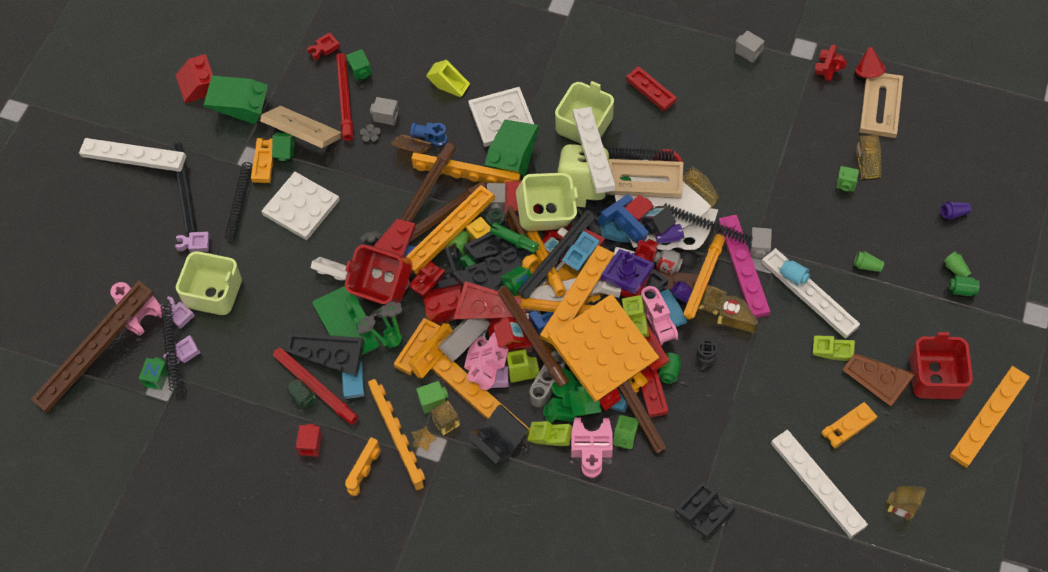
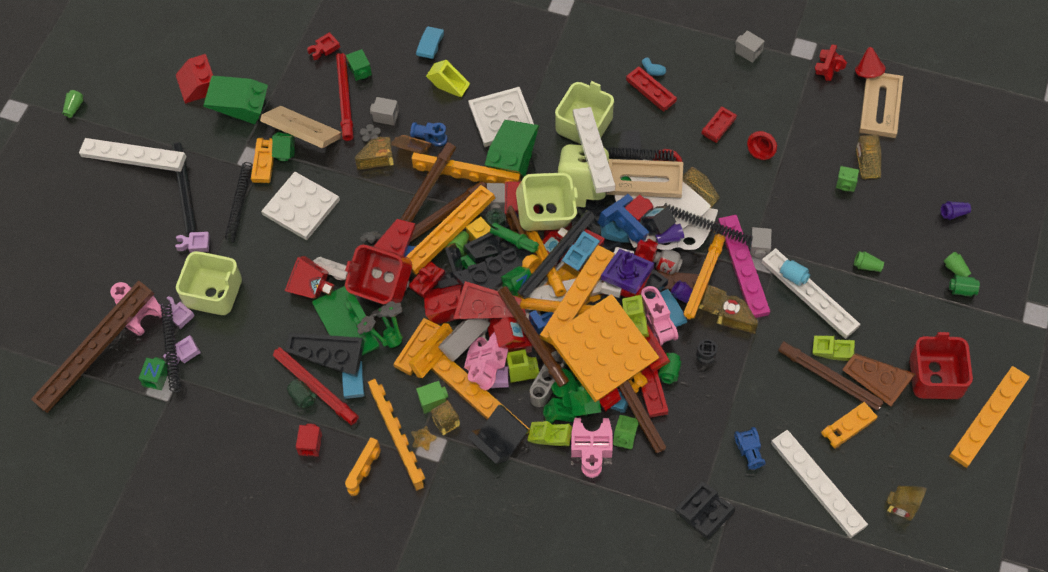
(72, 103): none -> bright green cone
(308, 279): none -> red torso
(375, 154): none -> clear yellow slope
(429, 42): none -> dark azure slope
(653, 69): none -> dark azure arm
(719, 124): none -> red plate
(749, 445): none -> blue connector
(762, 145): none -> red hat
(816, 367): none -> reddish brown axle

